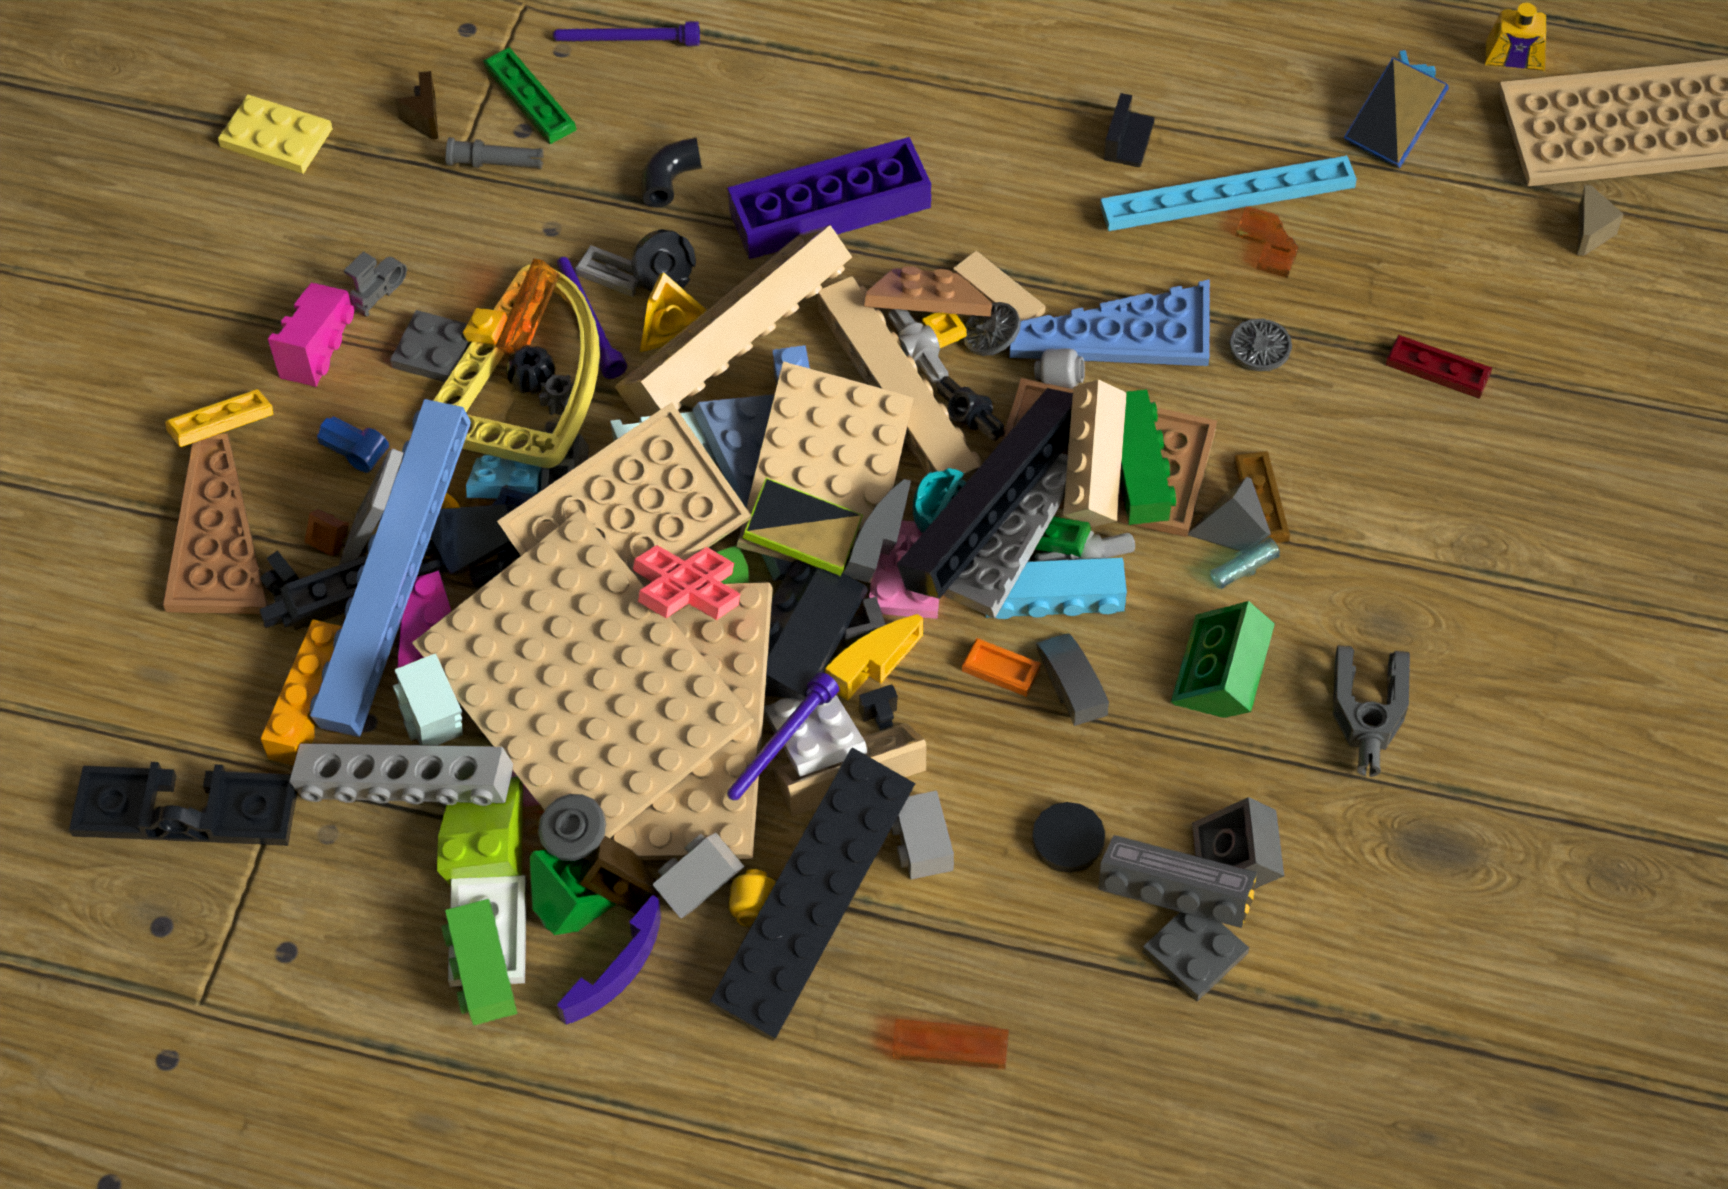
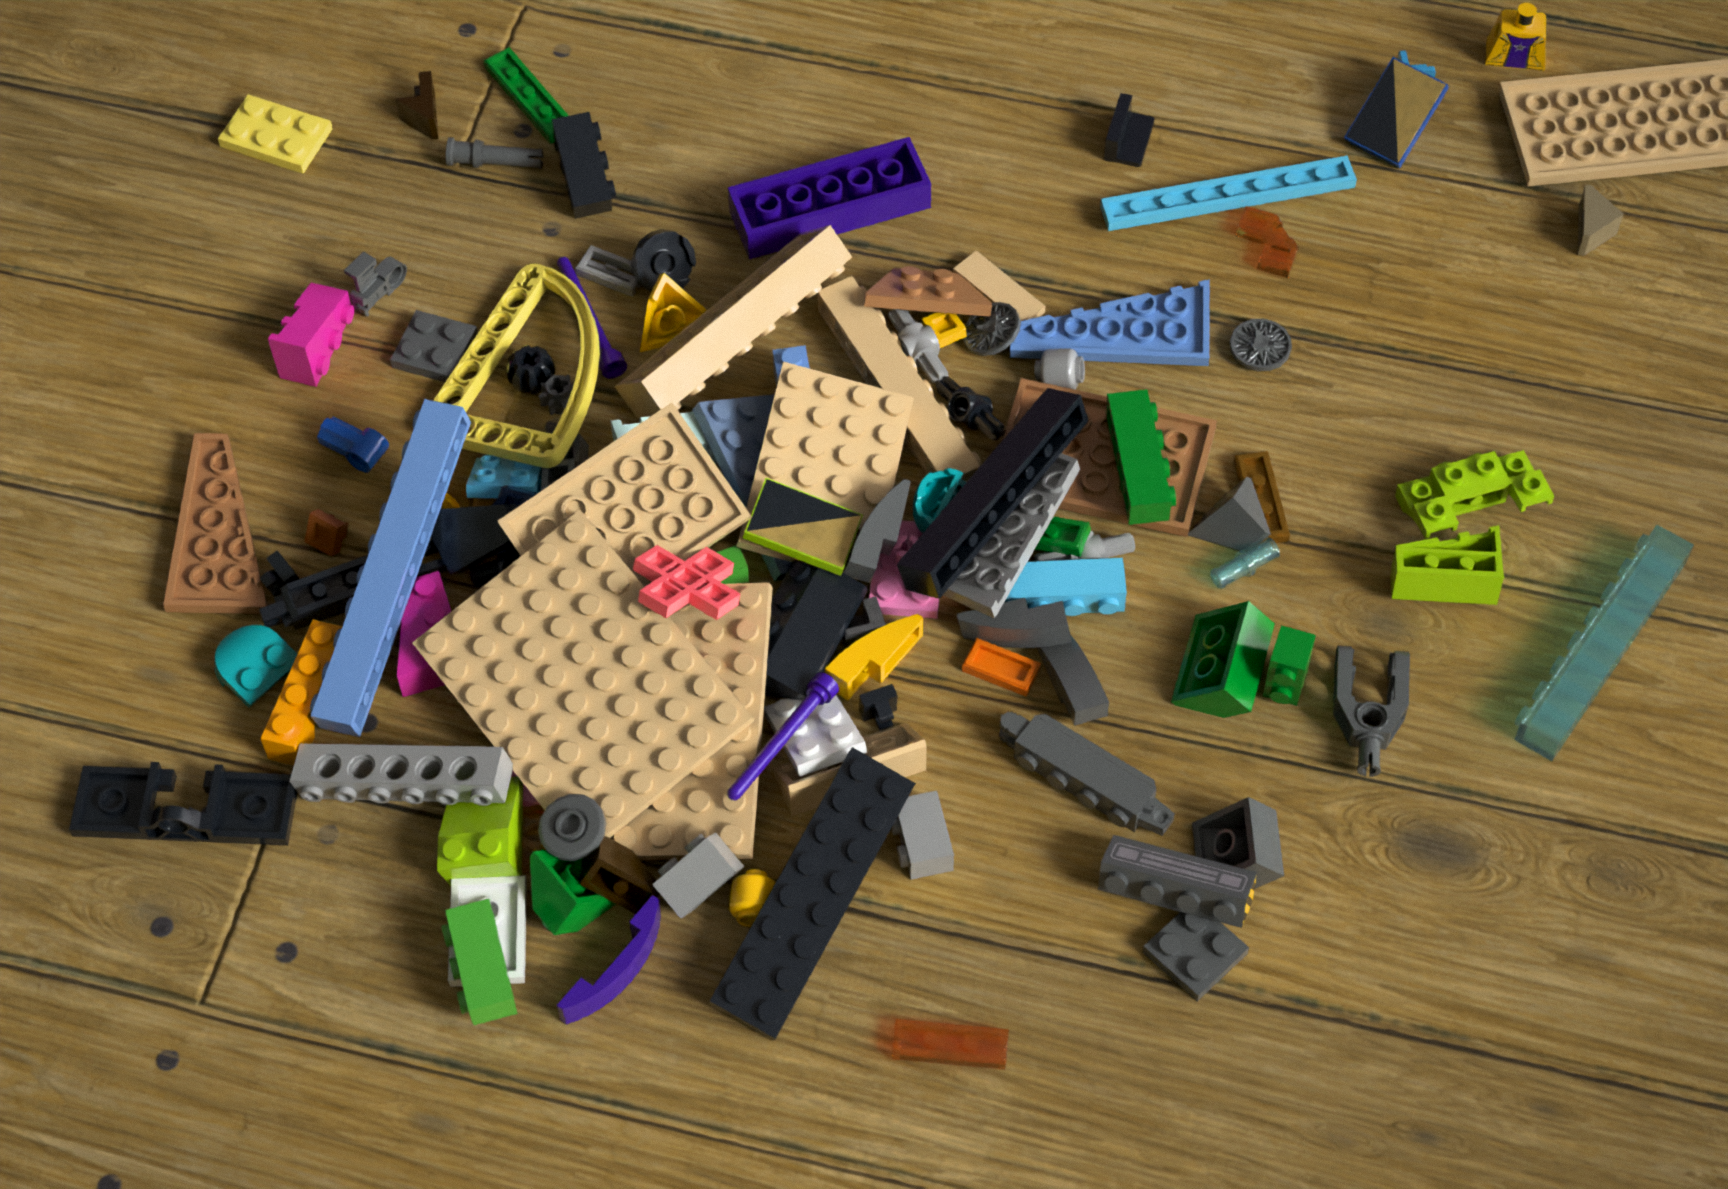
(219, 417): yellow tile -> none
(252, 662): none -> teal slope
(372, 507): light grey tile -> none
(427, 702): light aqua wedge -> none
(485, 326): yellow plate -> none
(528, 307): clear orange tile -> none
(583, 164): none -> black wedge
(664, 167): black cylinder -> none
(685, 33): dark purple piece -> none
(1018, 626): none -> dark grey slope
(1068, 837): black tile -> none
(1085, 771): none -> dark grey hinge
(1095, 453): tan brick -> none
(1289, 665): none -> green brick
(1439, 366): dark red tile -> none
(1450, 570): none -> lime wedge
(1471, 486): none -> lime bracket
(1602, 643): none -> clear light blue brick

